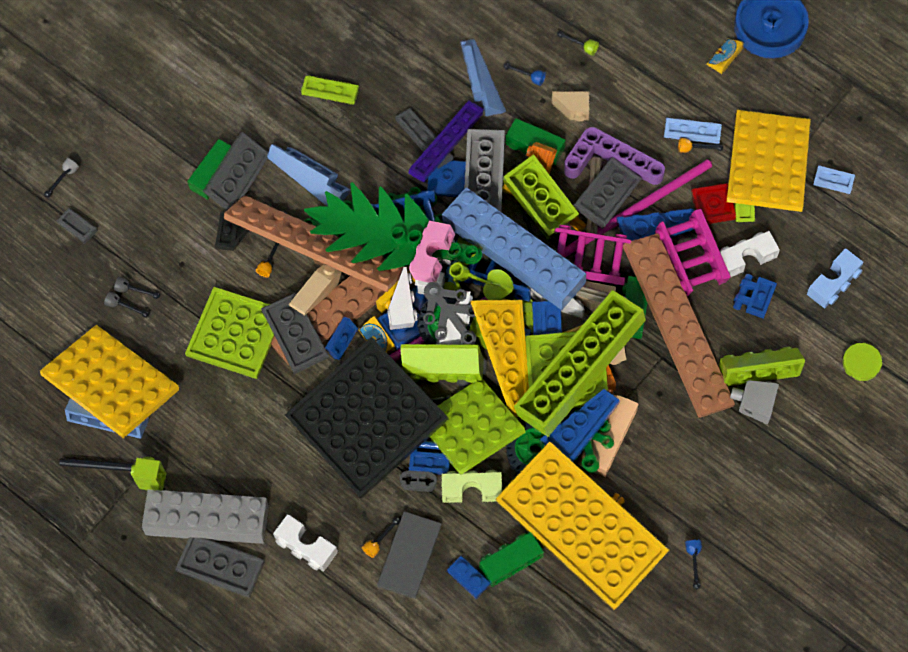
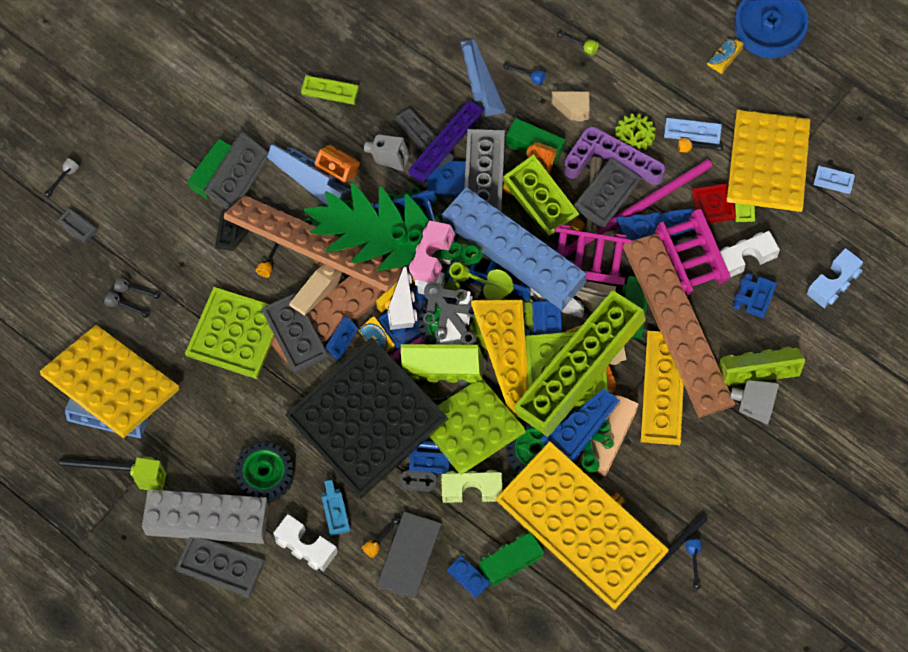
(260, 458): none -> wheel
(335, 510): none -> dark azure hinge
(337, 163): none -> orange brick
(388, 151): none -> light grey torso
(626, 130): none -> lime gear
(661, 394): none -> yellow plate
(680, 541): none -> black bar
(862, 361): lime tile -> none

